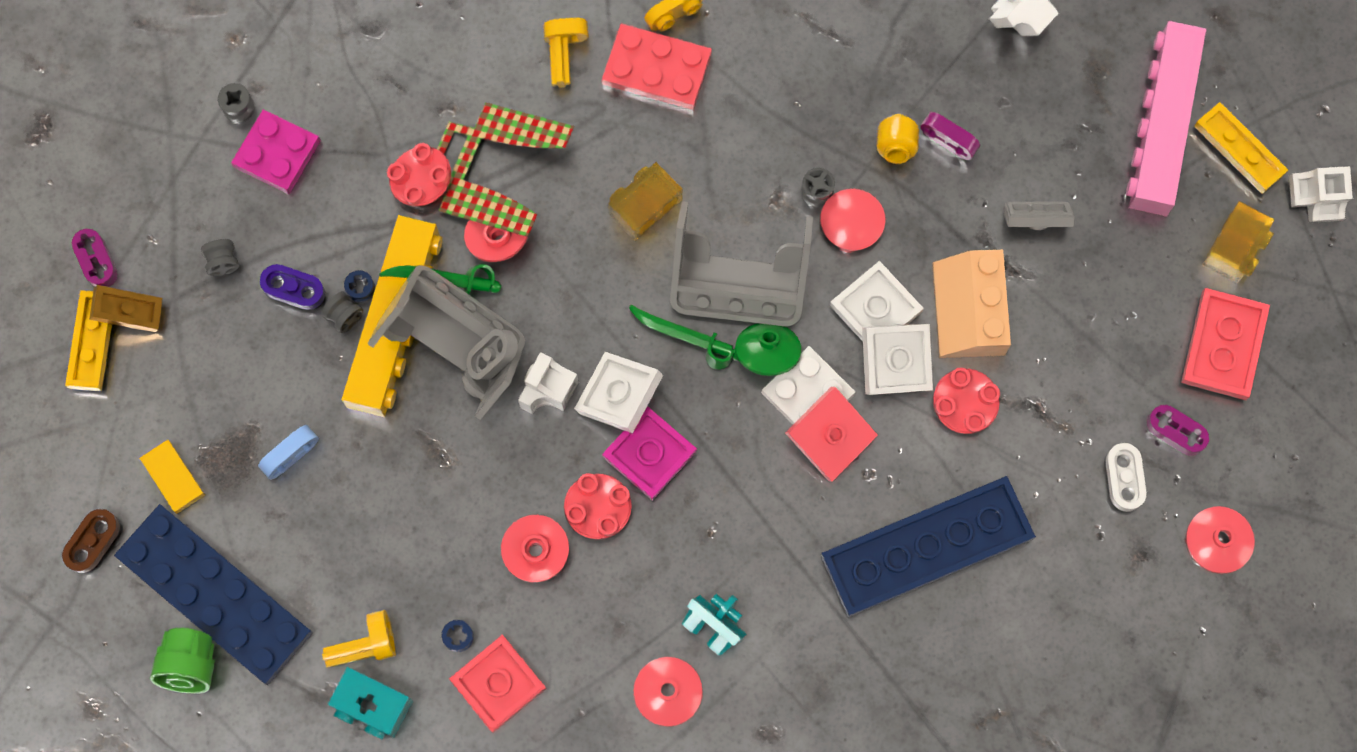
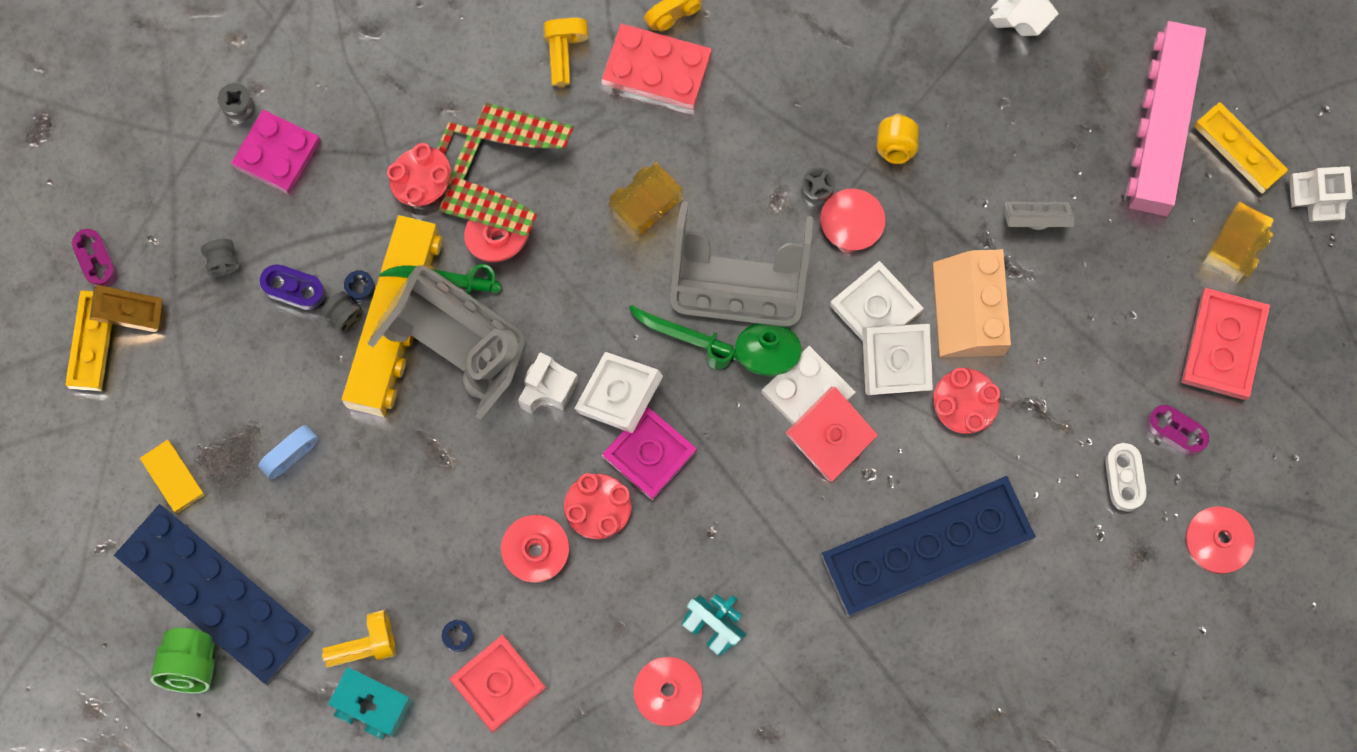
(90, 540): reddish brown plate -> none
(950, 136): magenta beam -> none

